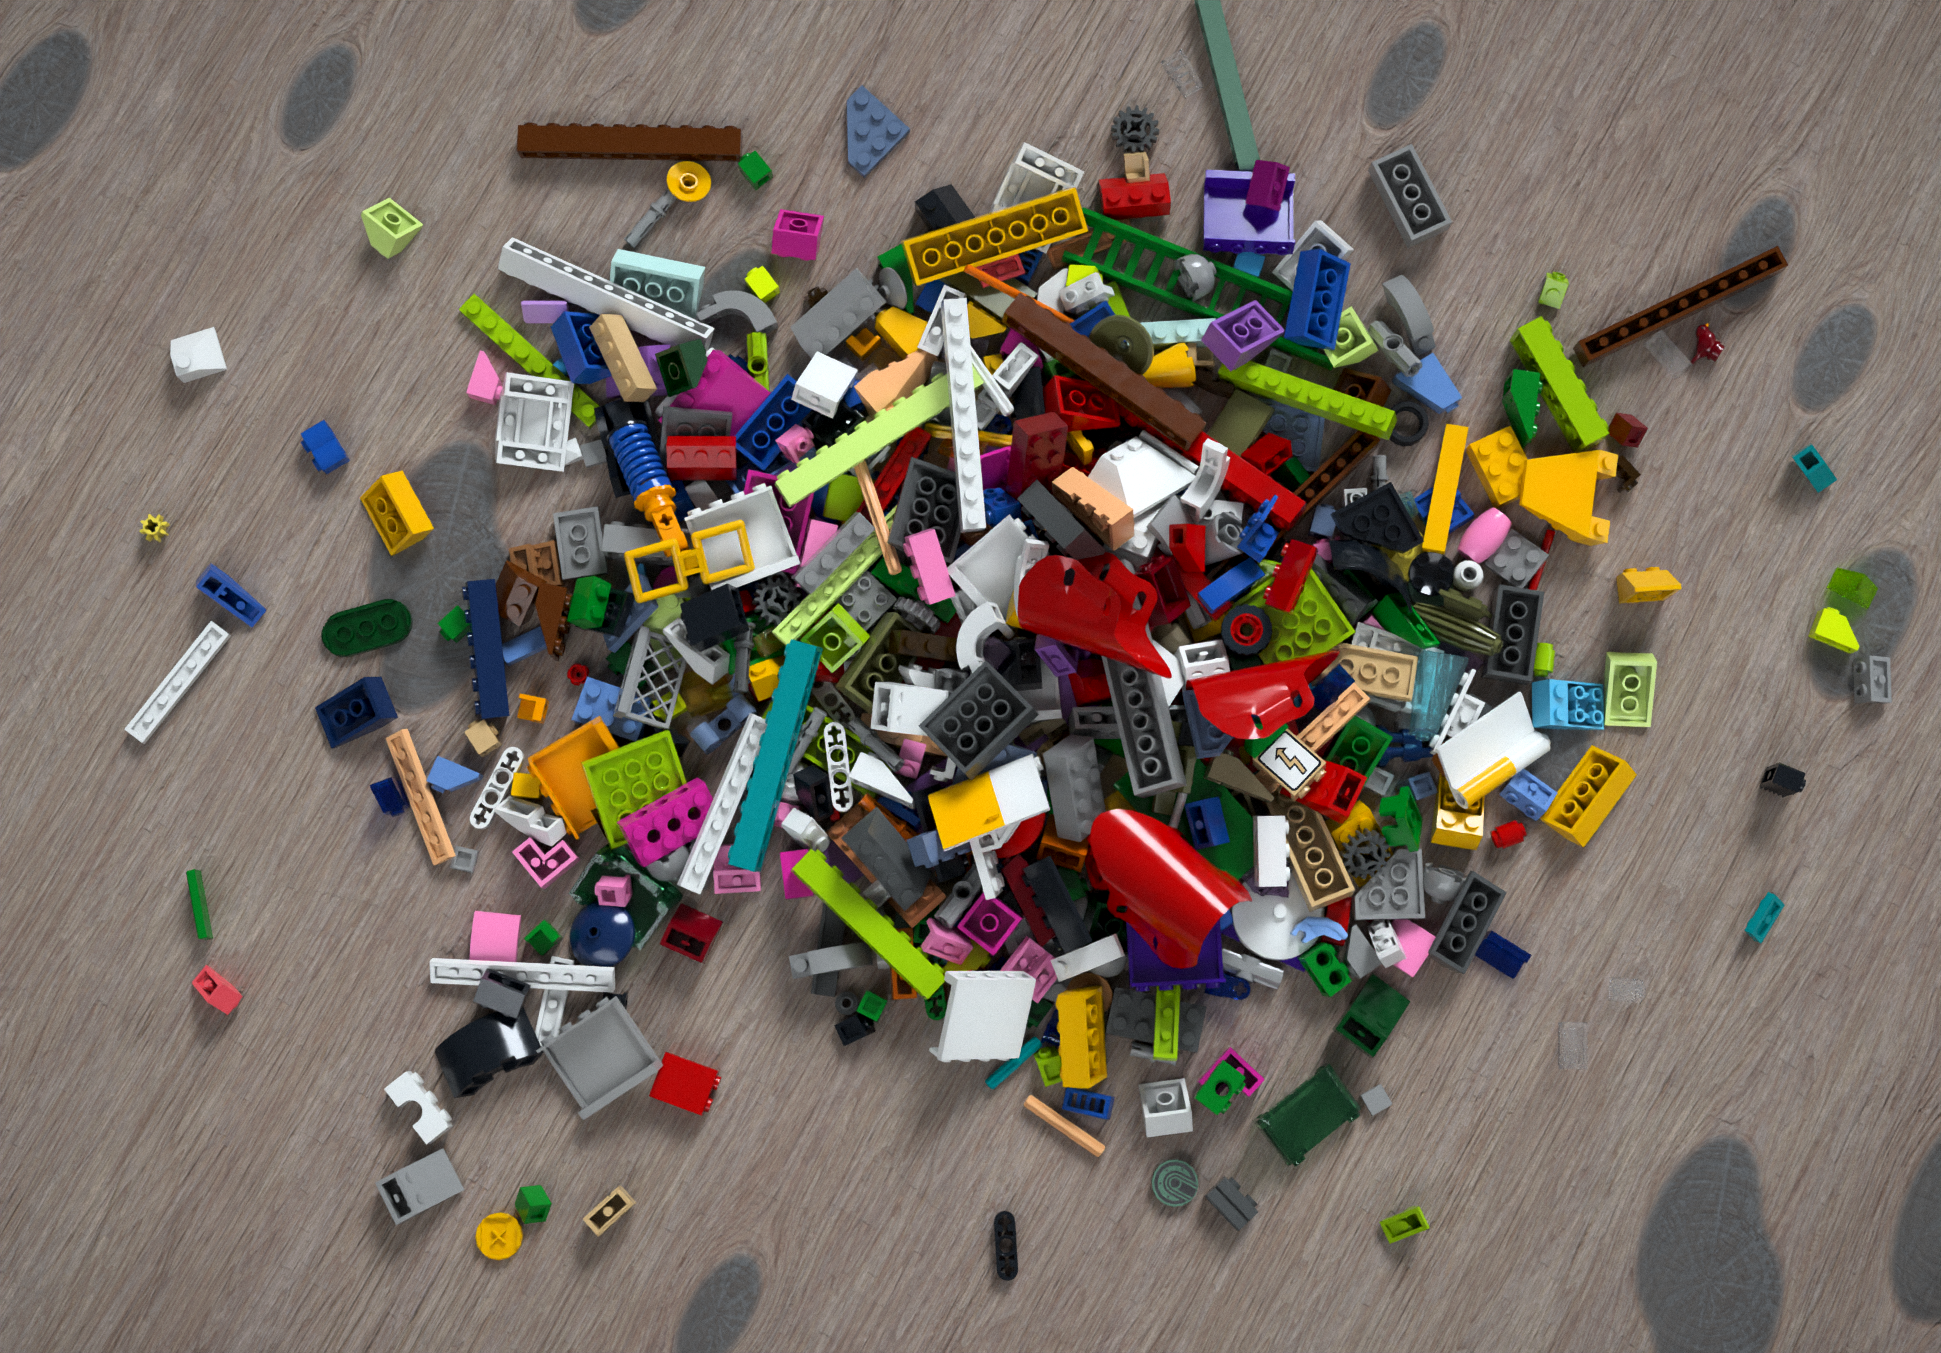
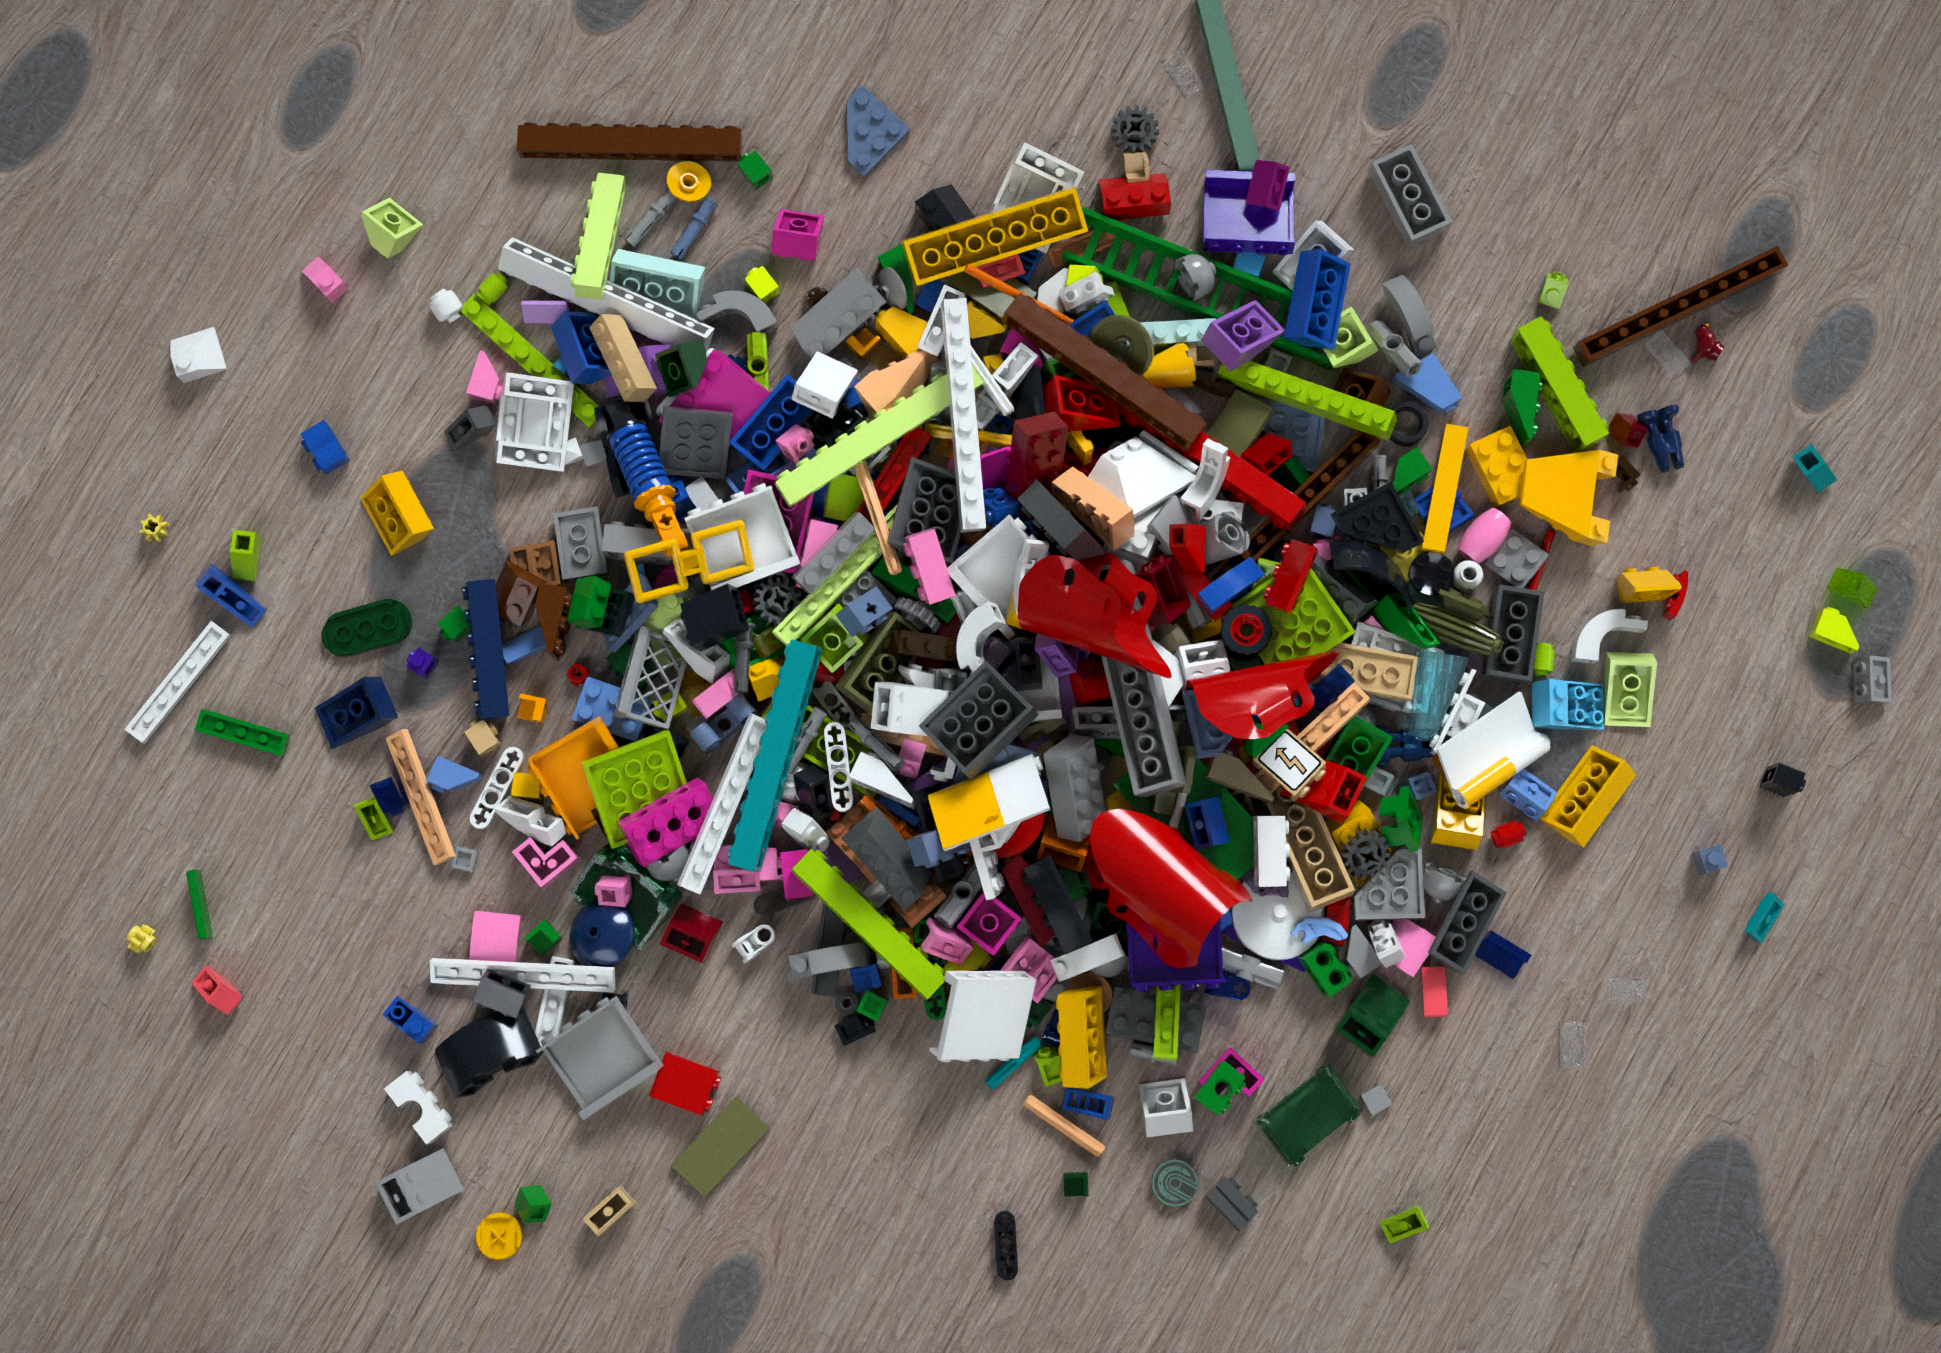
(141, 938): none -> light yellow gear
(242, 732): none -> green plate
(245, 555): none -> lime slope
(325, 279): none -> bright pink slope
(374, 820): none -> lime slope
(410, 1020): none -> blue slope
(421, 662): none -> dark purple brick
(445, 306): none -> white head
(470, 426): none -> dark grey slope
(492, 288): none -> lime brick
(599, 236): none -> yellowish green brick
(699, 220): none -> sand blue pin
(701, 457): red slope -> none
(716, 695): none -> bright pink slope
(720, 1147): none -> olive tile
(753, 943): none -> white piece
(771, 867): none -> bright pink brick
(776, 904): none -> clear smoke beam
(864, 611): none -> sand blue brick
(866, 978): none -> blue panel
(1075, 1184): none -> dark green panel
(1258, 535): blue bracket -> none
(1409, 470): none -> green slope
(1434, 991): none -> coral slope
(1588, 640): none -> white arch
(1665, 443): none -> dark blue piece
(1674, 604): none -> red slope
(1710, 859): none -> sand blue brick

